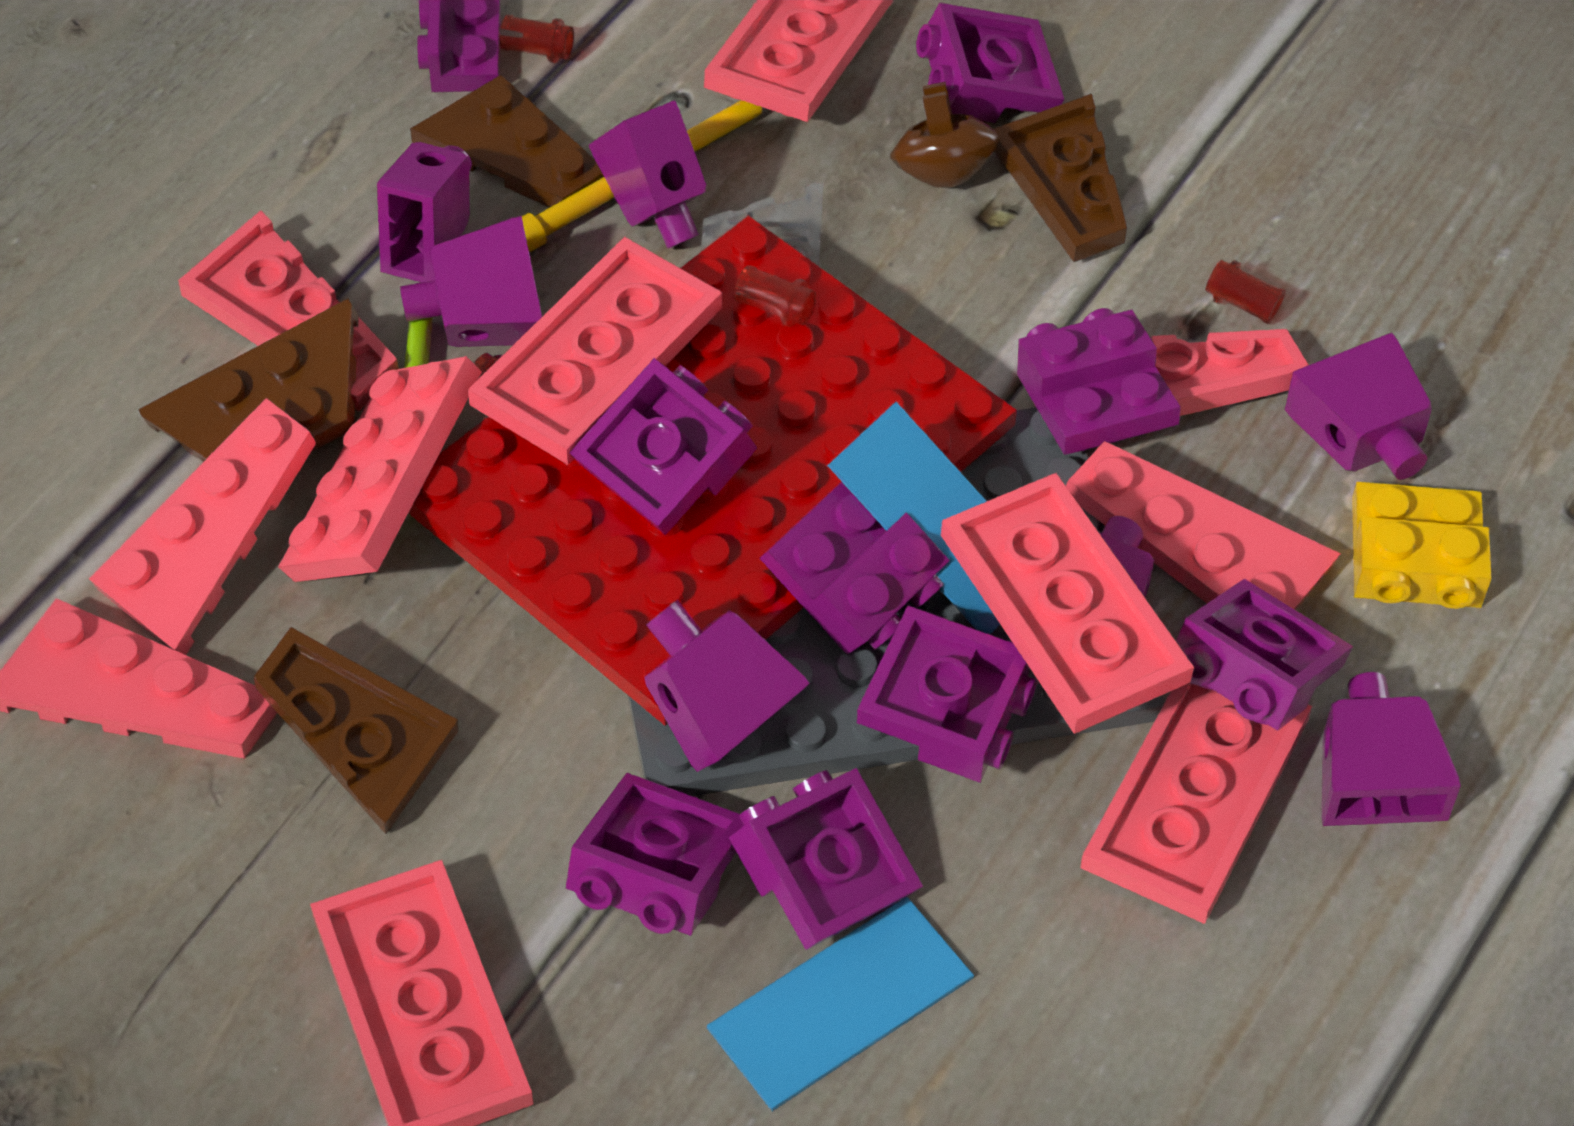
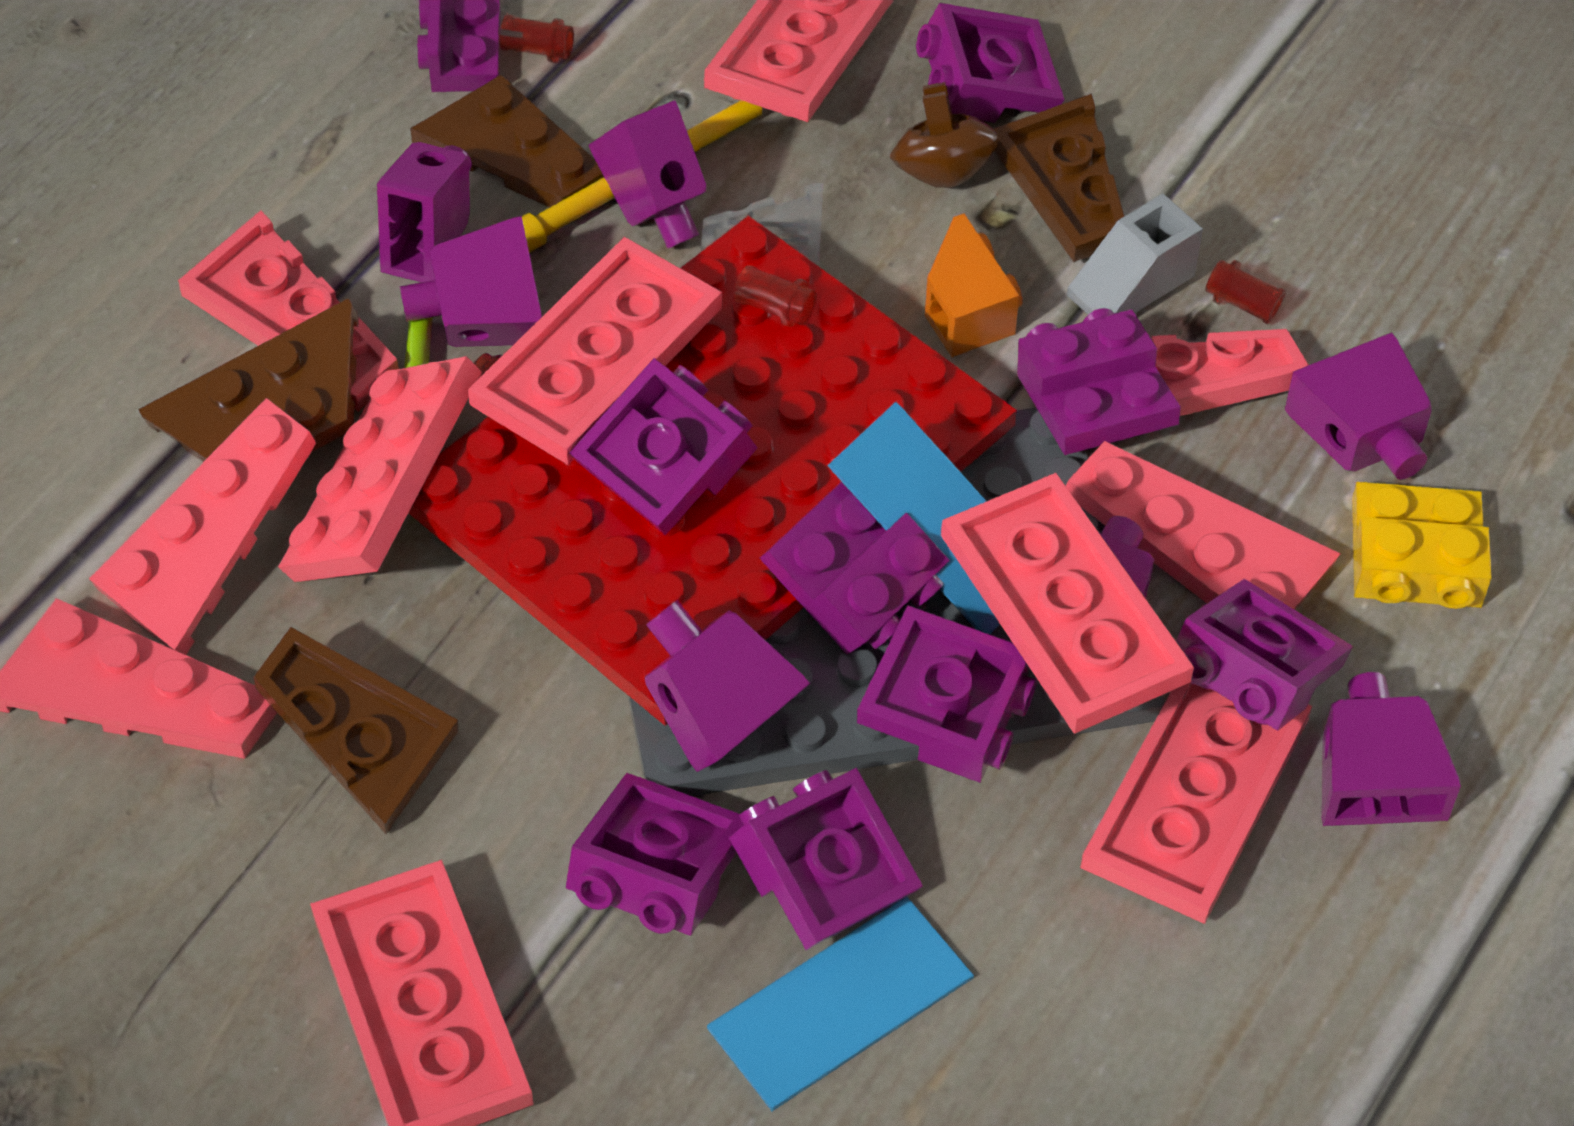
(968, 292): none -> orange slope
(1139, 259): none -> light grey slope

